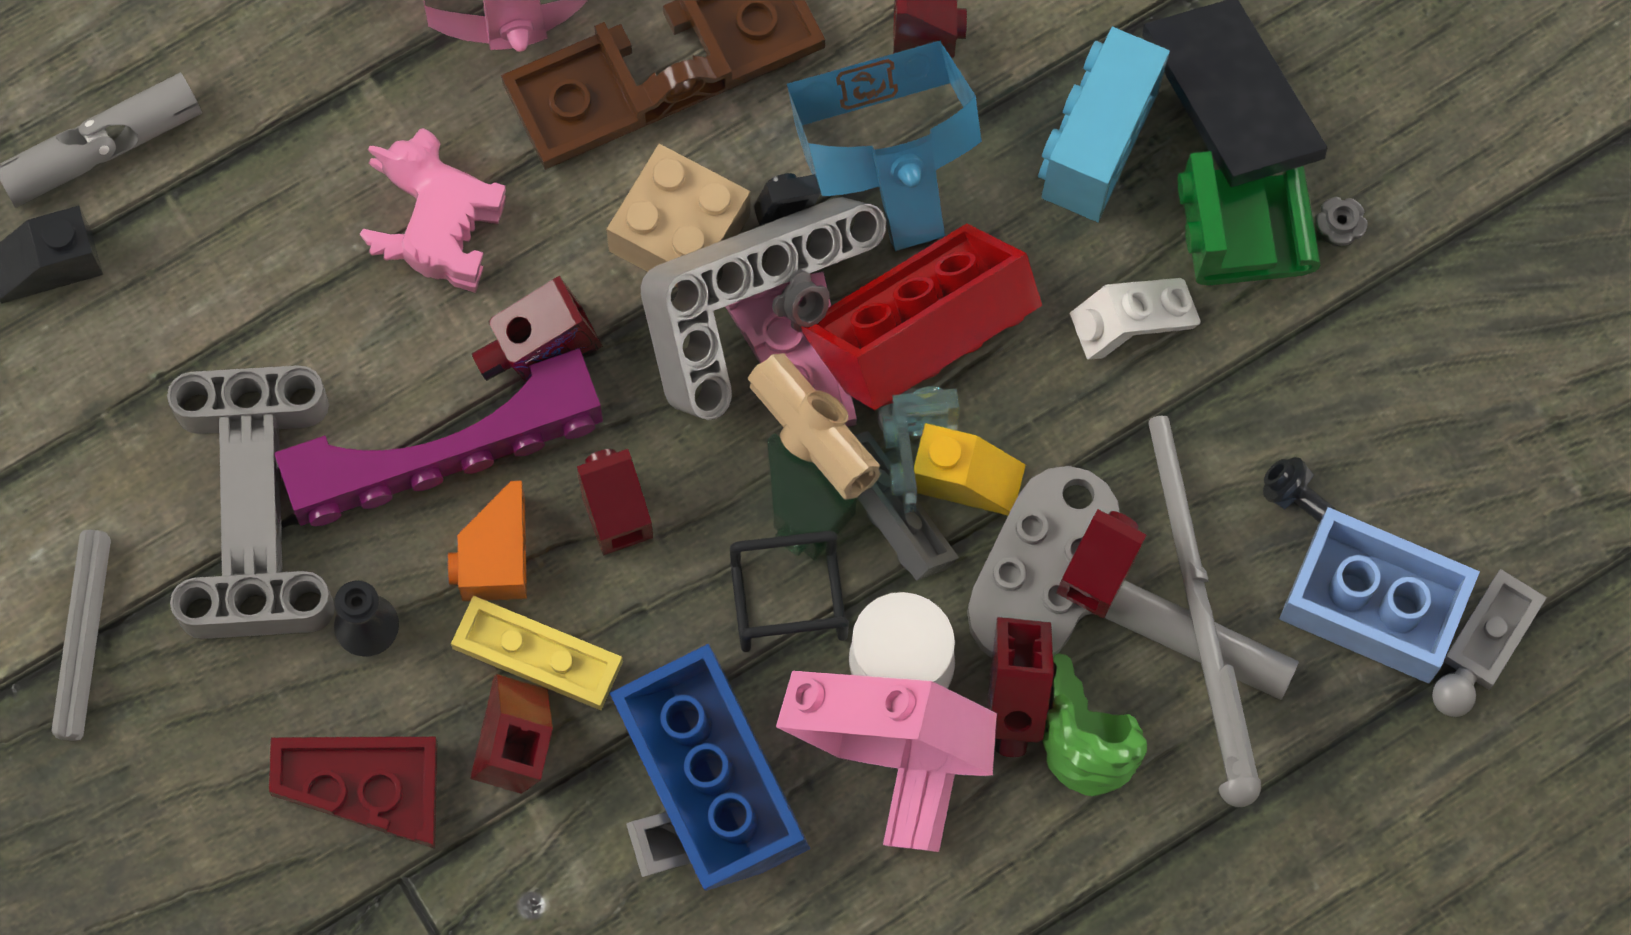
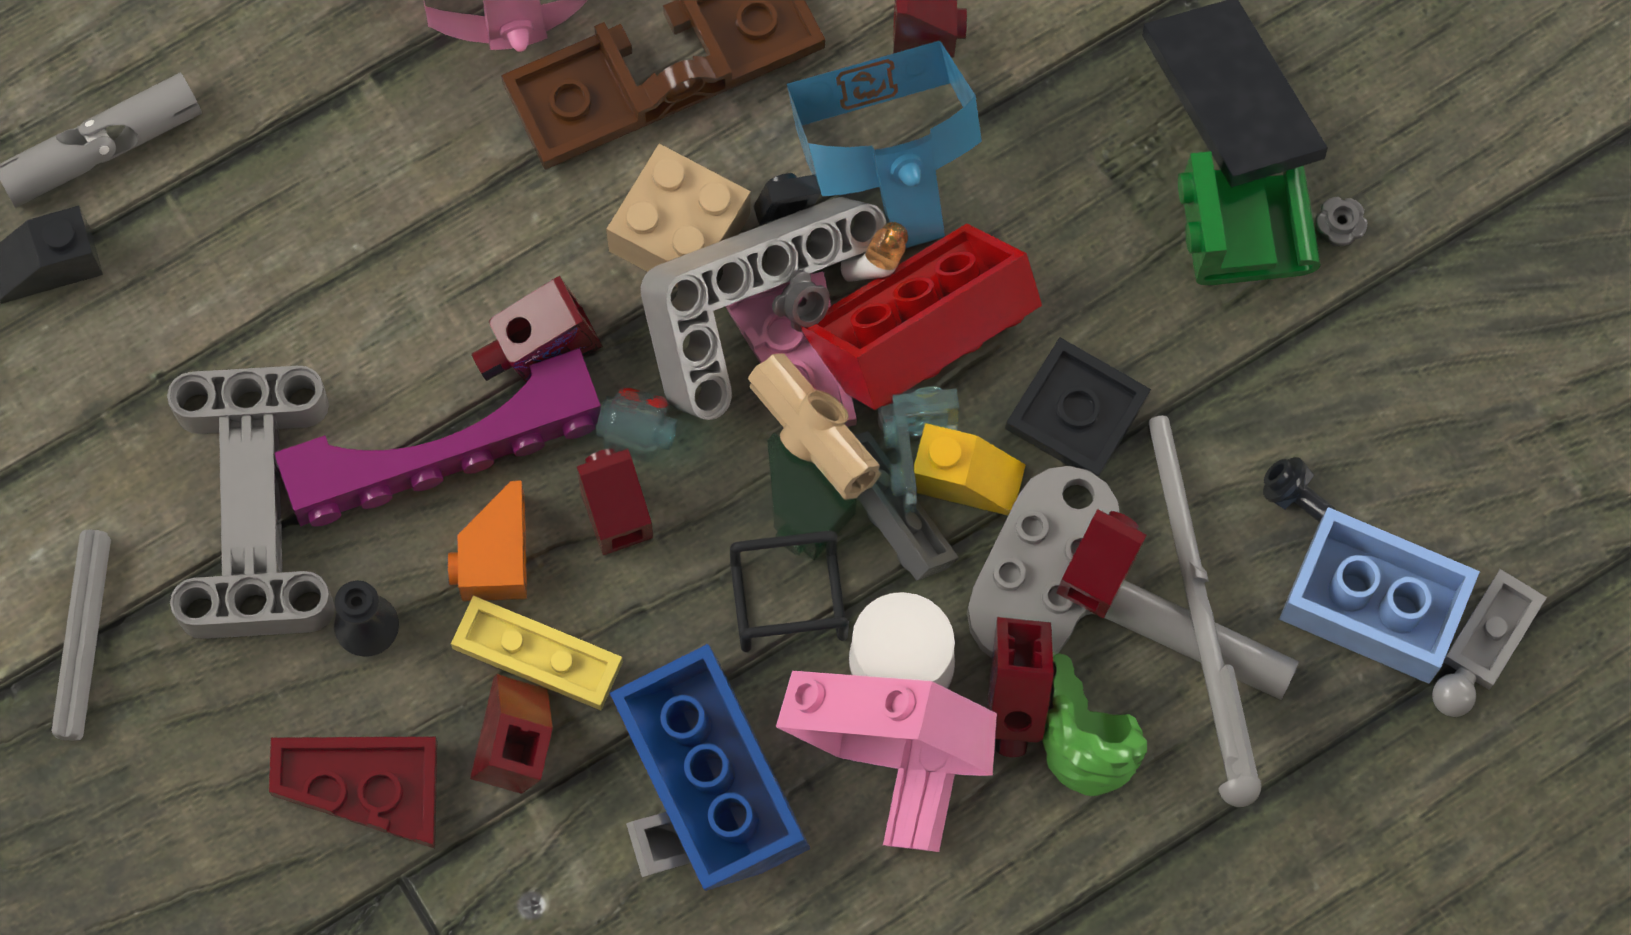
(443, 212): bright pink animal -> none
(636, 423): none -> clear light blue head
(880, 257): none -> clear orange arm
(1077, 408): none -> black plate
(1102, 123): medium azure brick -> none
(1132, 309): white bracket -> none

